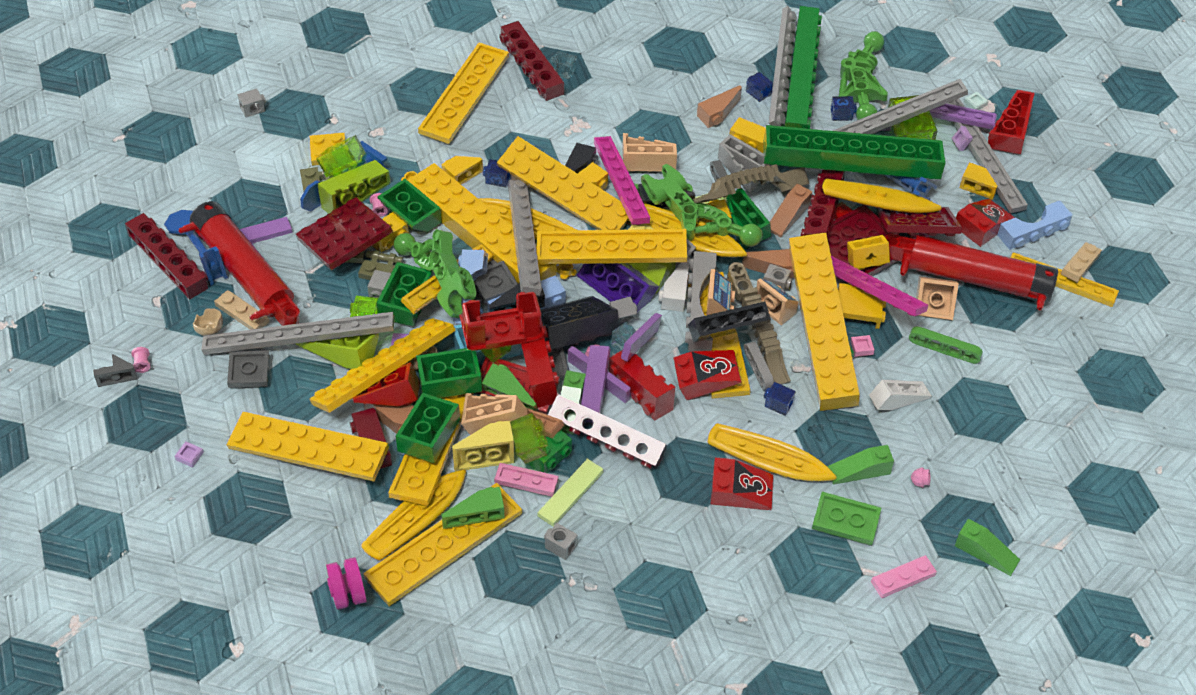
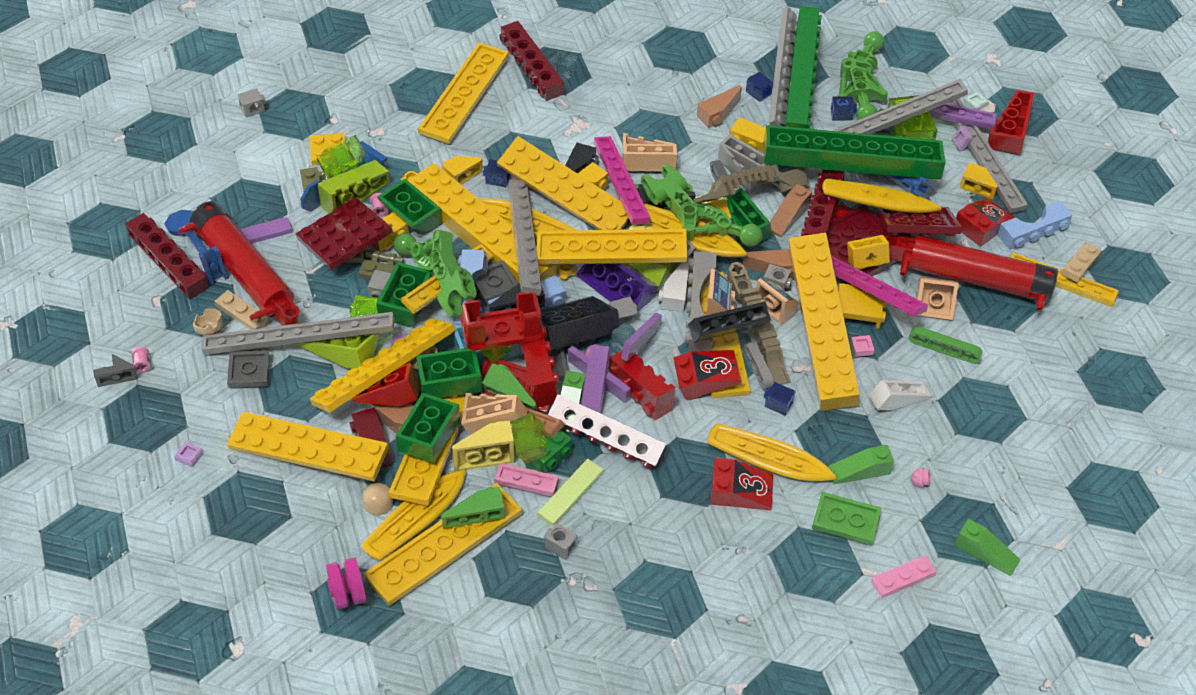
(377, 499): none -> tan hair

